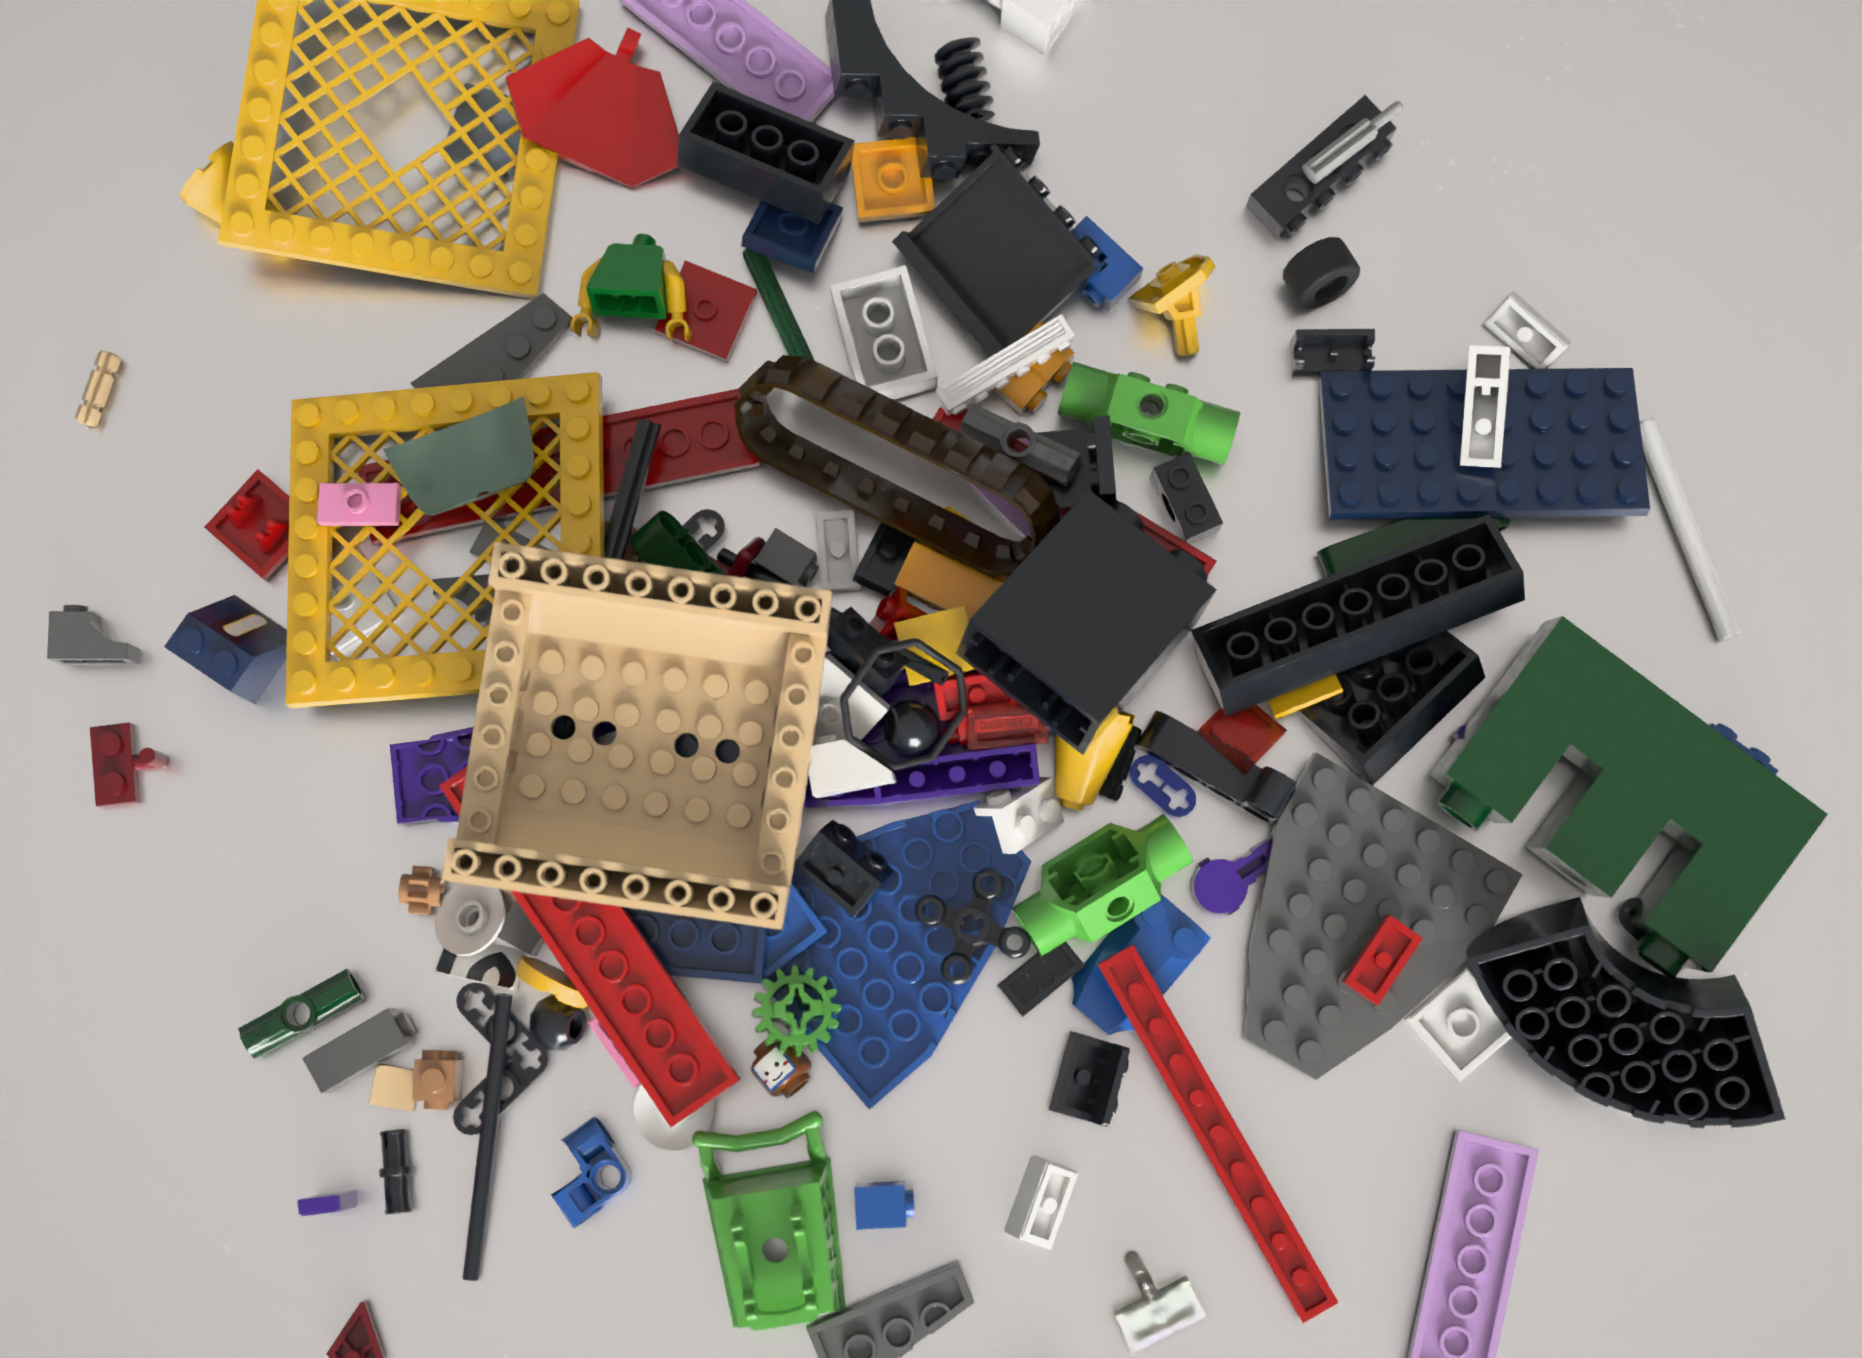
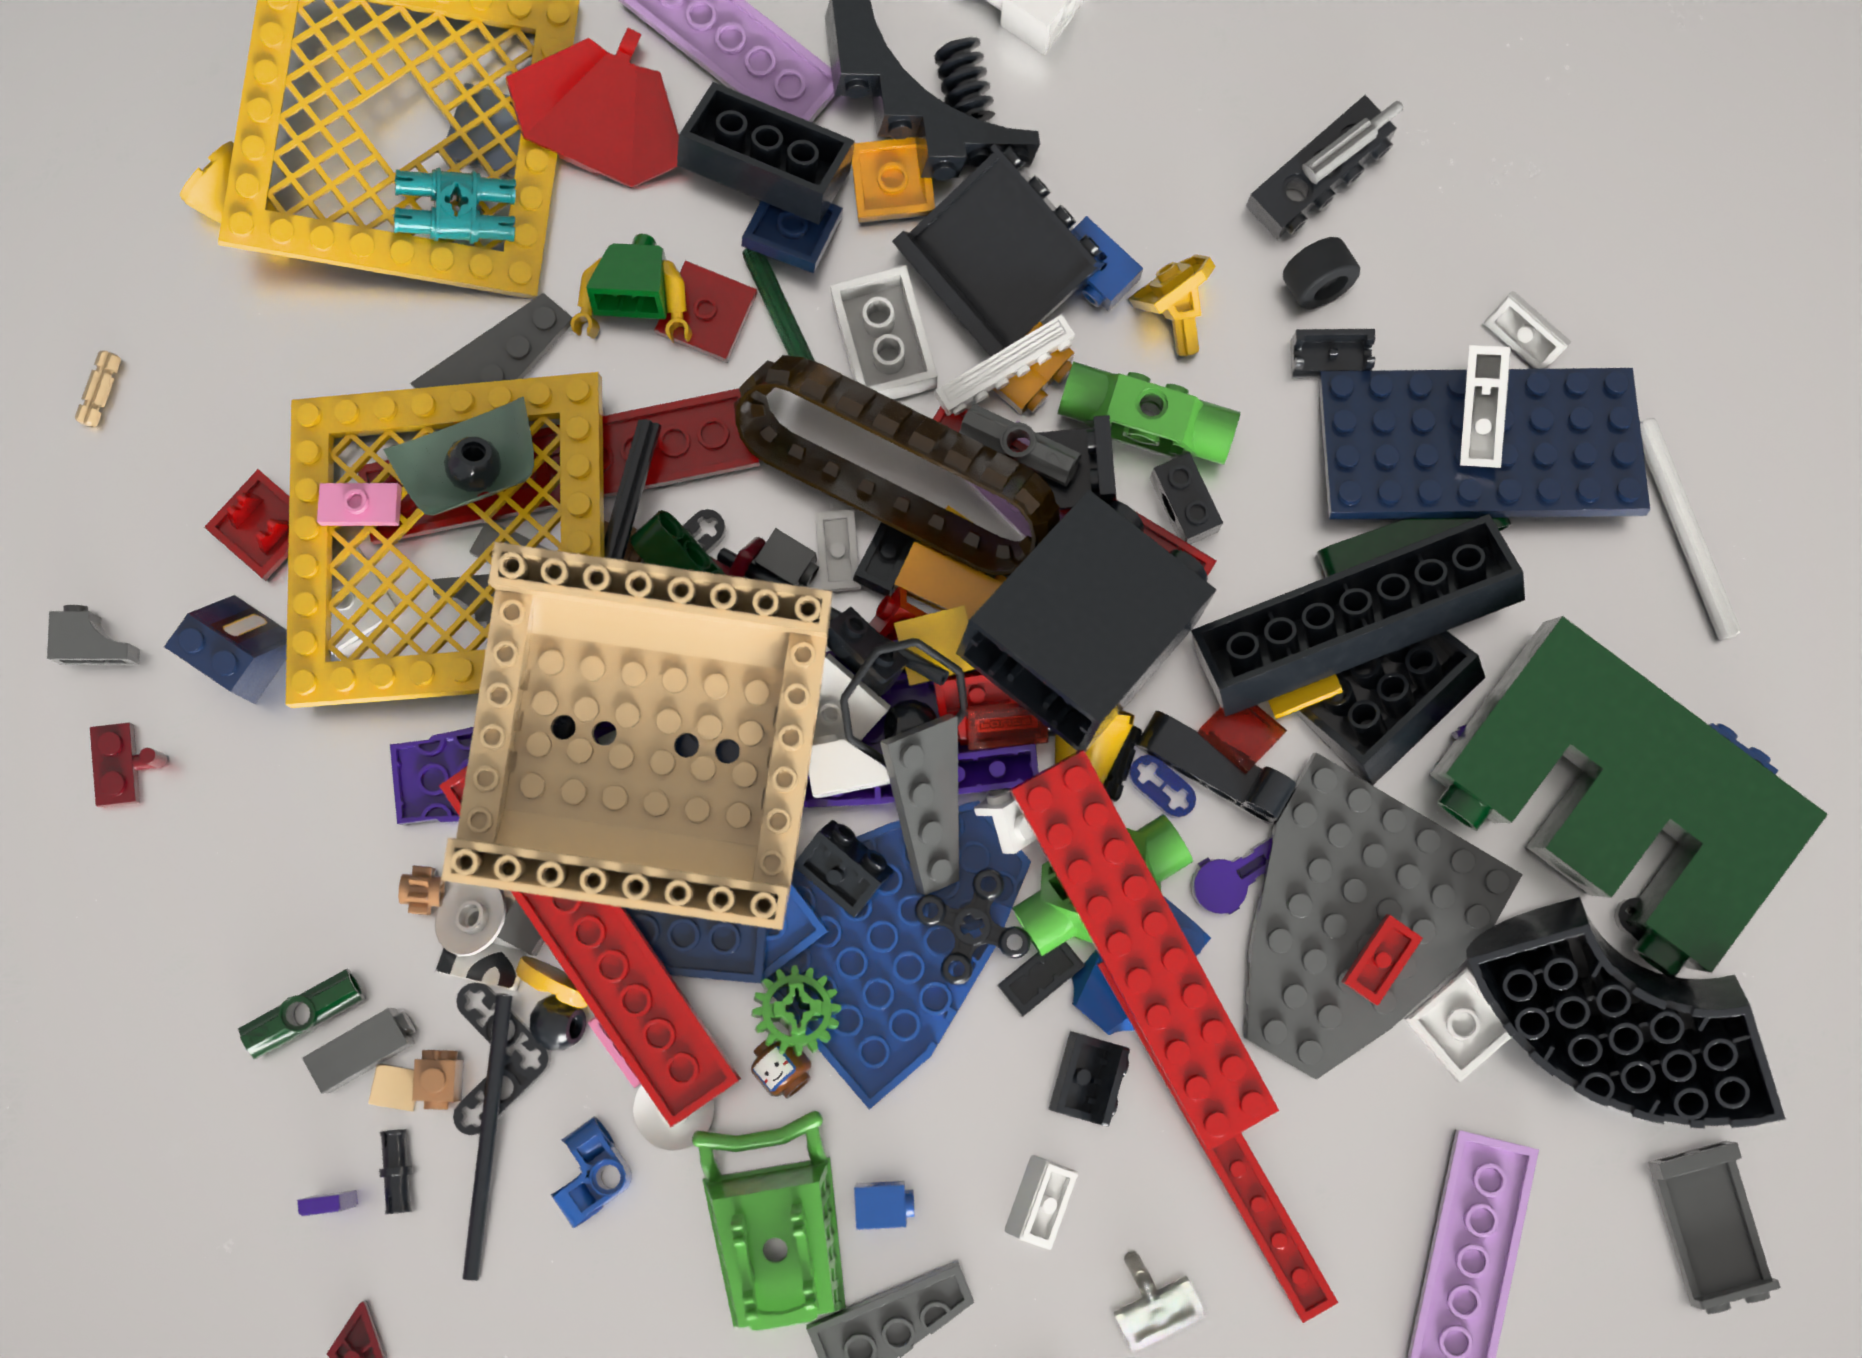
(469, 190): none -> teal pin
(472, 464): none -> black piece
(925, 791): none -> dark grey wing
(1144, 949): none -> red plate
(1712, 1227): none -> dark grey panel

